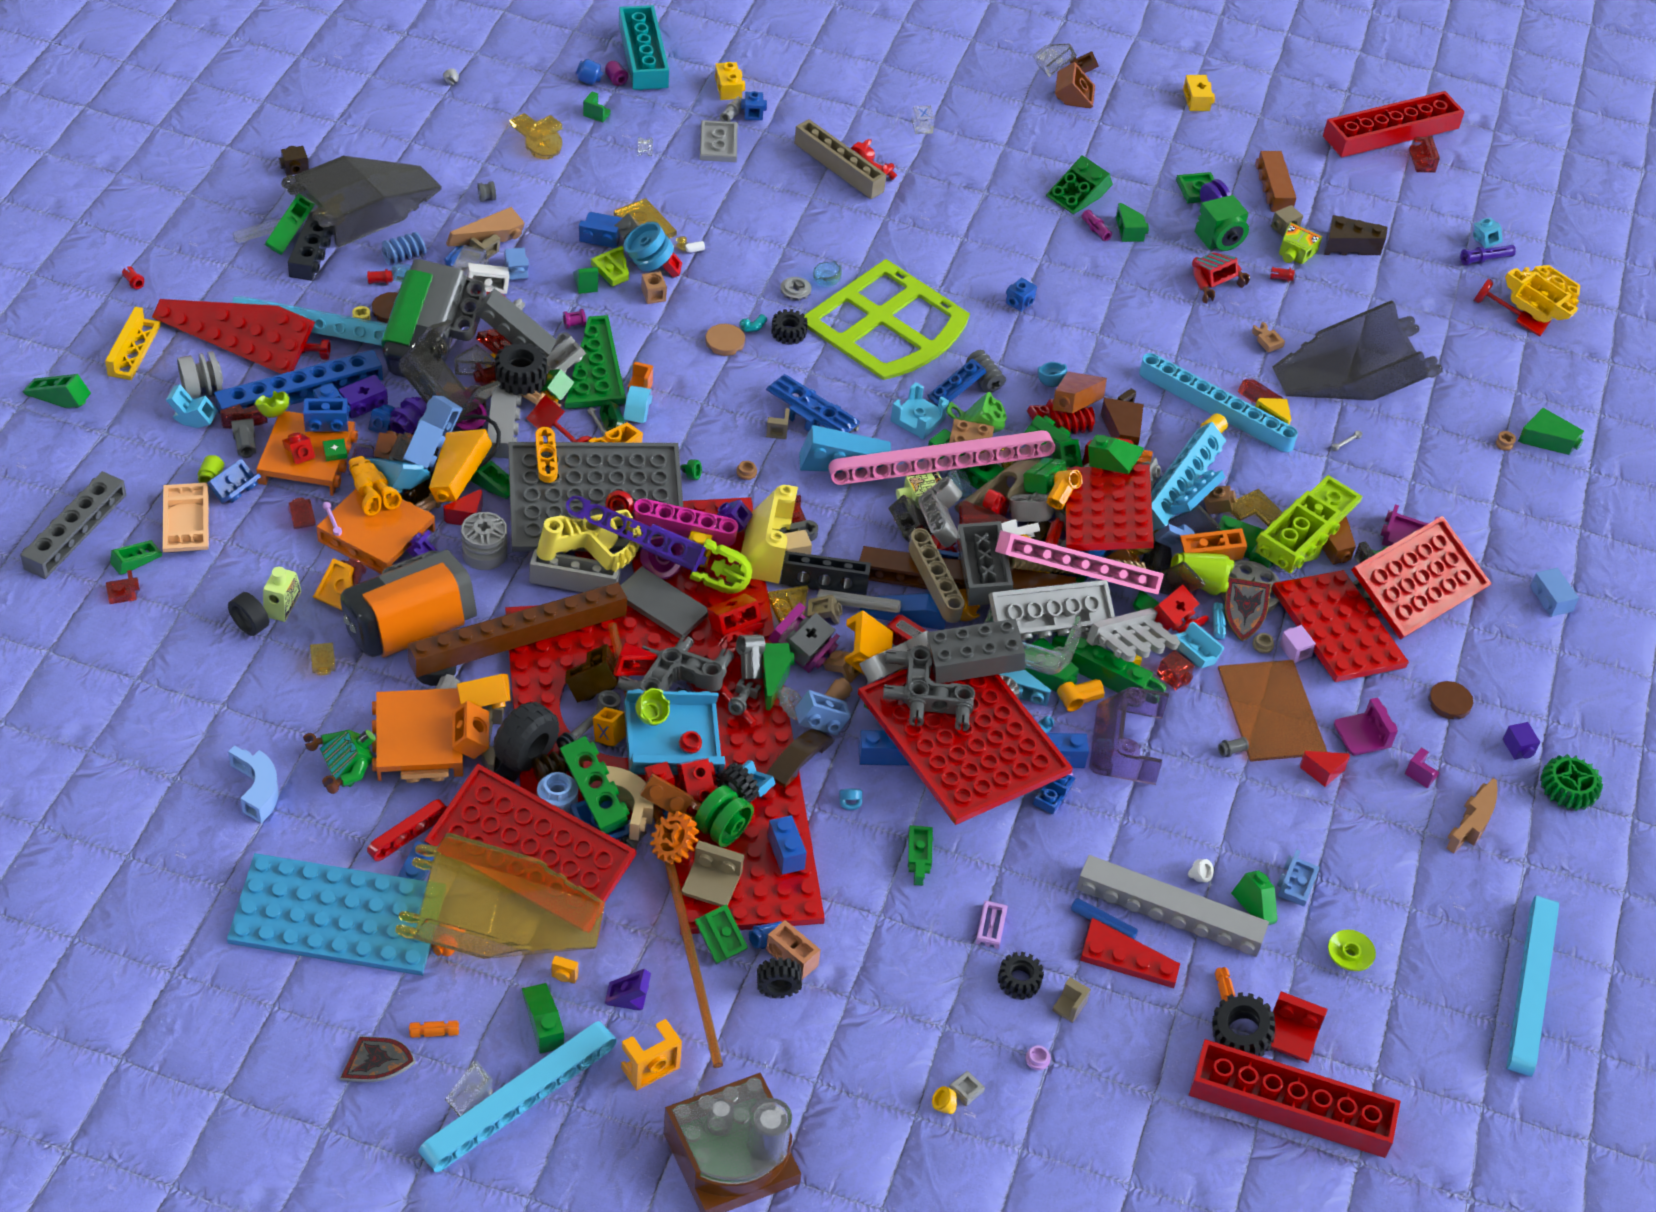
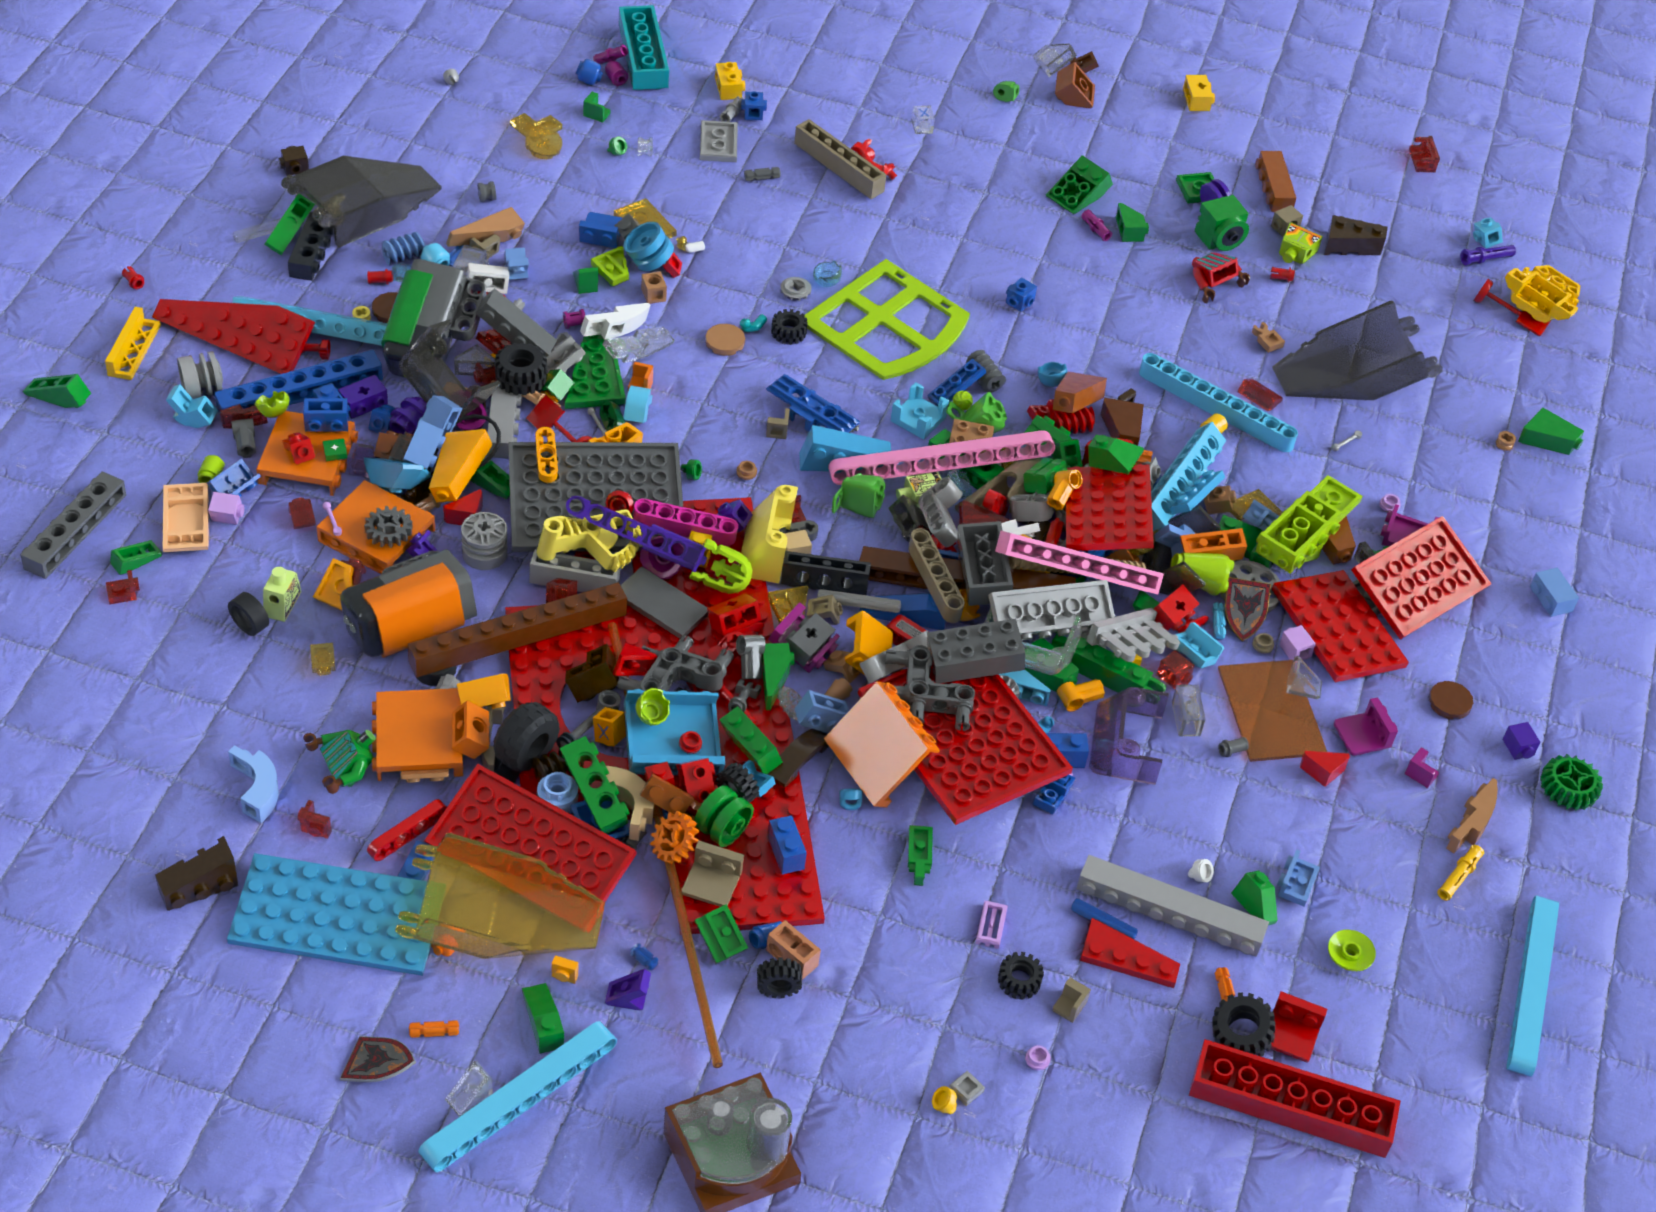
(199, 877): none -> dark brown wedge
(225, 508): none -> lavender brick
(314, 823): none -> clear red bracket
(371, 482): light orange piece -> none
(388, 526): none -> dark grey gear
(436, 254): none -> medium azure head
(560, 588): none -> clear red brick
(611, 54): none -> magenta pin
(617, 146): none -> green tile
(617, 323): none -> white slope
(640, 345): none -> clear slope
(644, 956): none -> blue piece
(655, 1061): light orange panel -> none
(751, 740): none -> green brick
(761, 174): none -> dark grey axle
(860, 495): none -> bright green piece
(880, 742): none -> panel
(963, 400): none -> lime plate
(1006, 91): none -> bright green piece
(1188, 710): none -> clear brick
(1260, 515): none -> medium blue hips
(1276, 407): yellow slope -> none
(1303, 680): none -> clear slope
(1389, 501): none -> lavender plate
(1393, 123): red brick -> none
(1465, 866): none -> yellow pin

